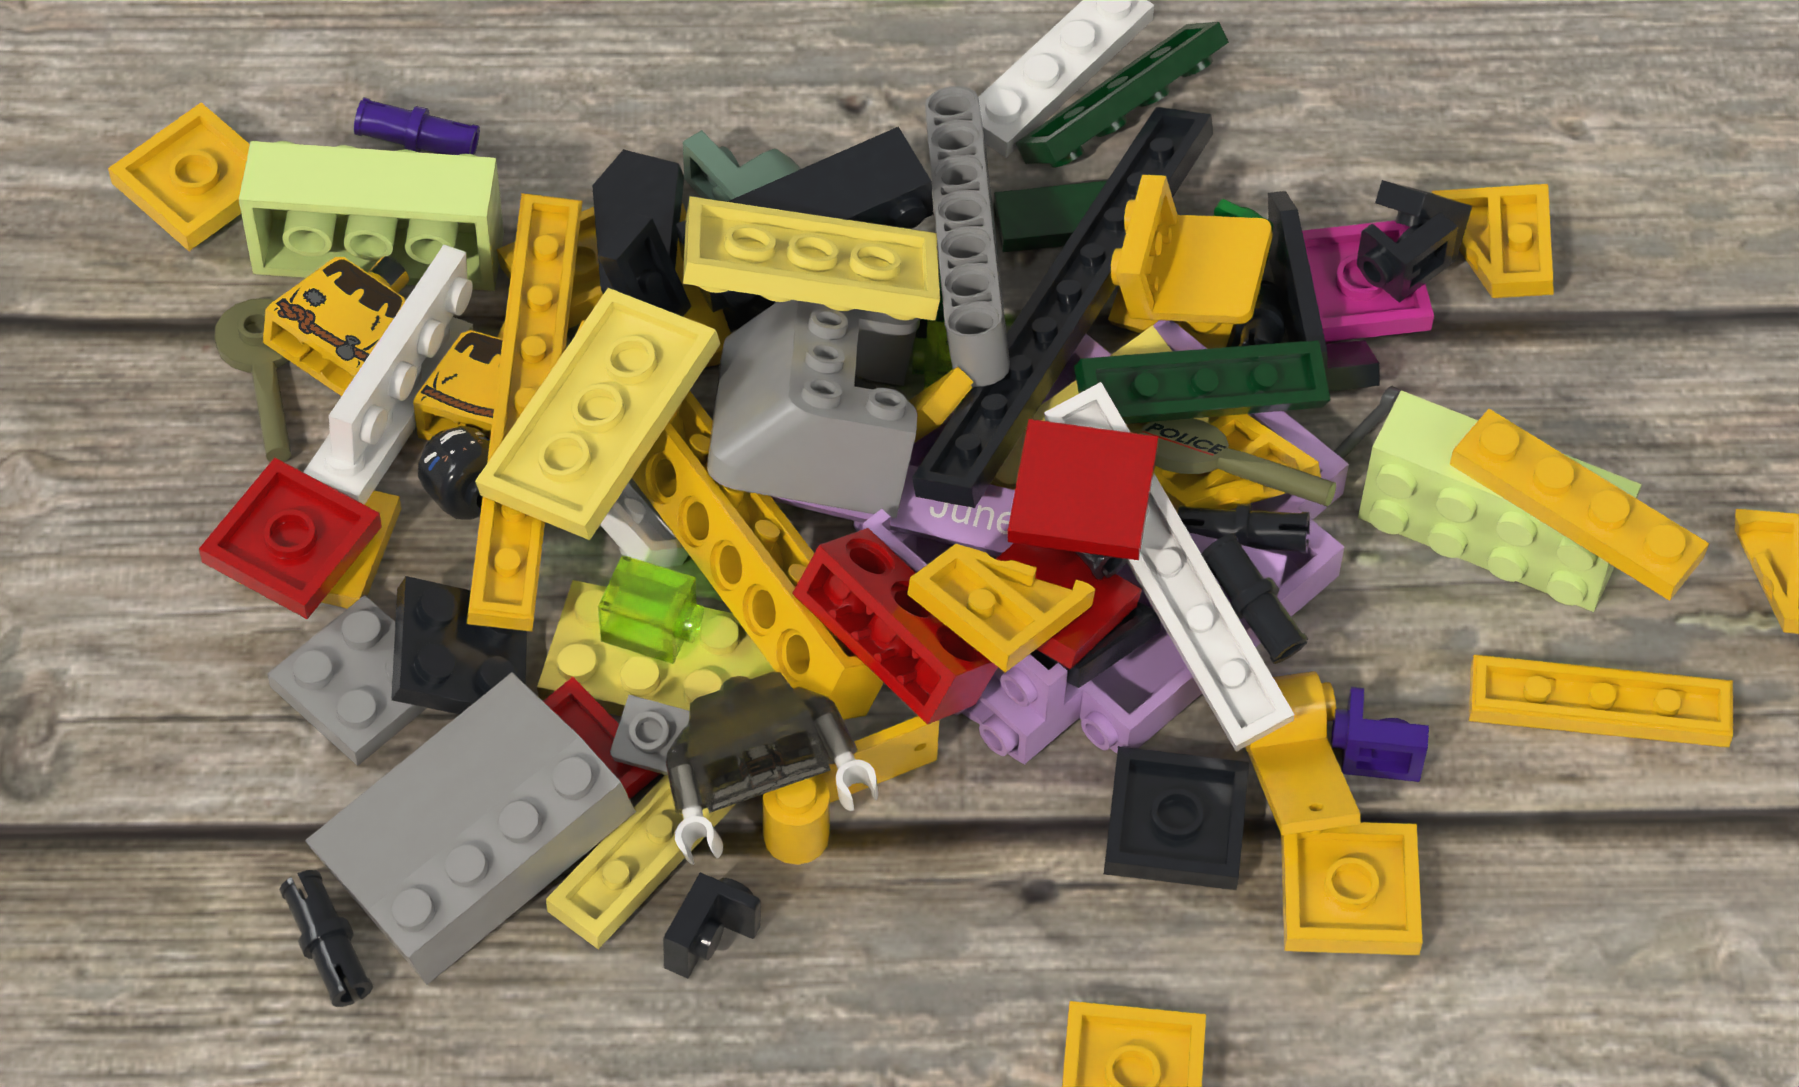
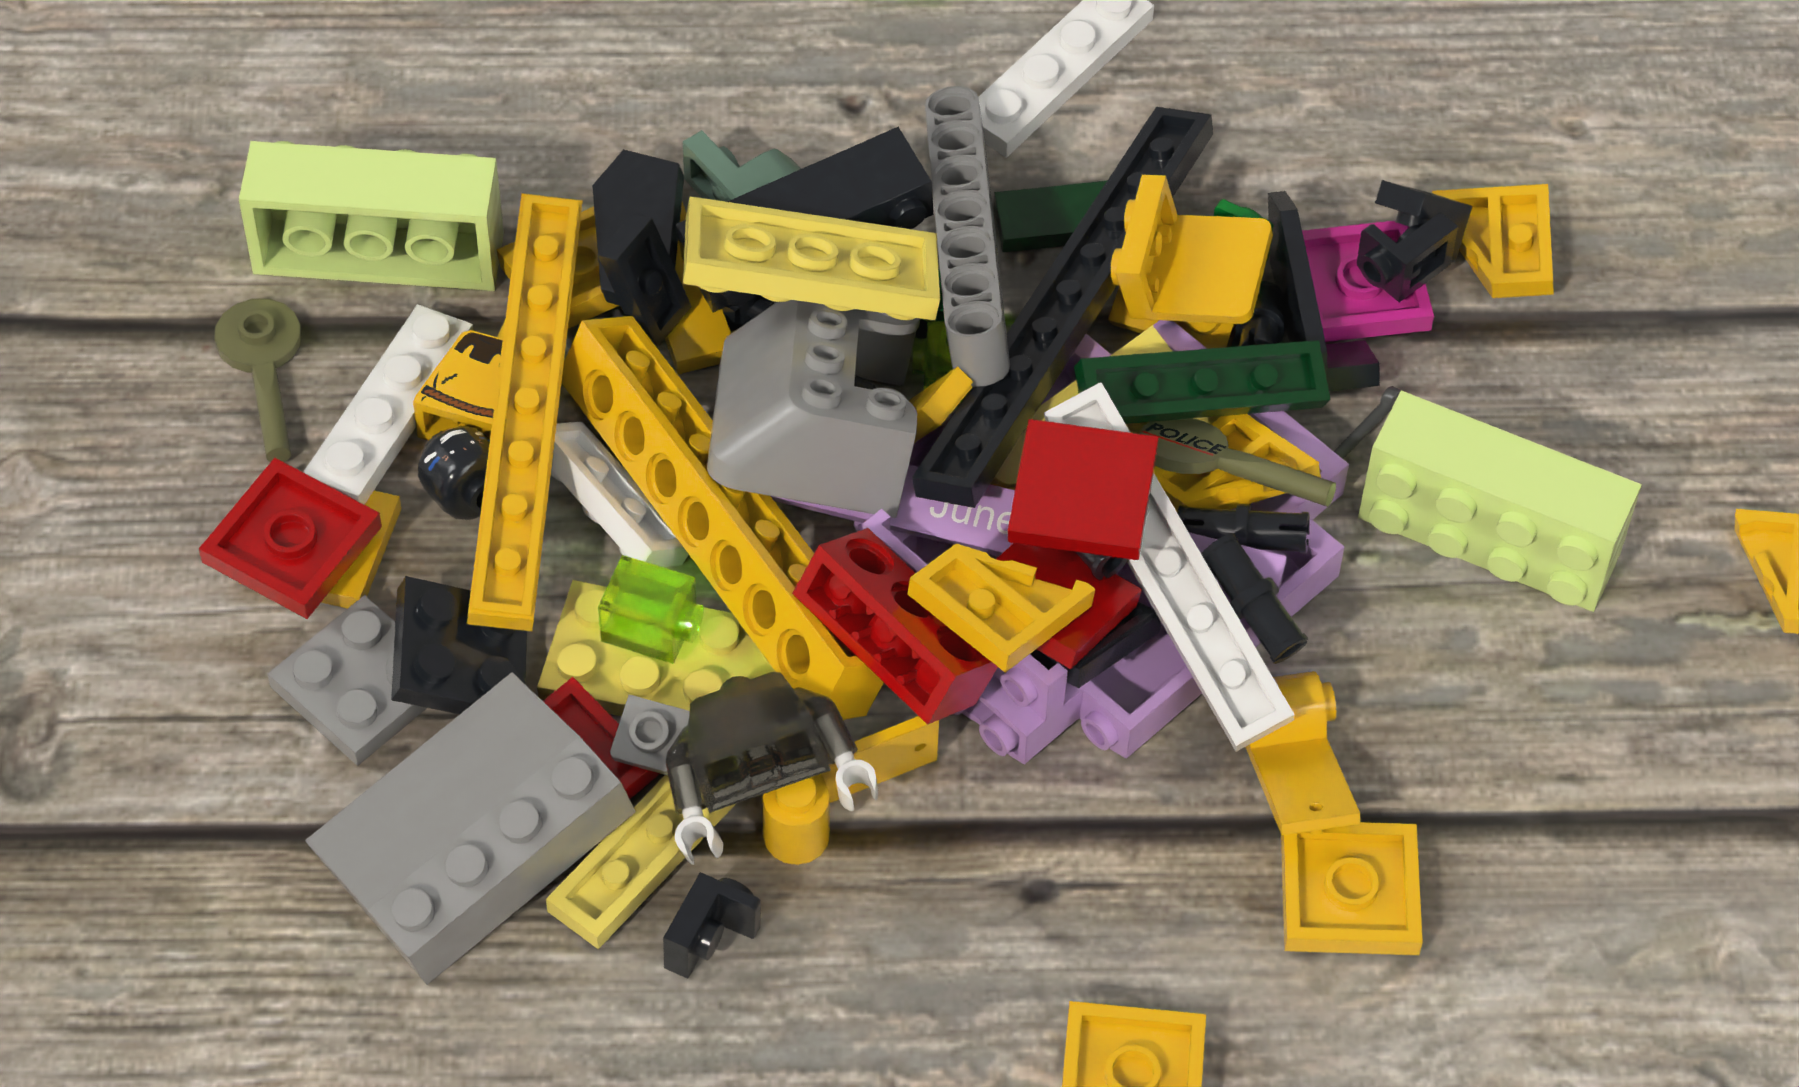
(186, 176): yellow plate -> none
(326, 938): black pin -> none
(335, 318): yellow torso -> none
(393, 363): white plate -> none
(415, 129): dark purple pin -> none
(598, 413): light yellow plate -> none
(1135, 85): dark green plate -> none
(1177, 818): black plate -> none
(1378, 747): dark purple bracket -> none
(1579, 504): yellow plate -> none
(1601, 701): yellow tile -> none

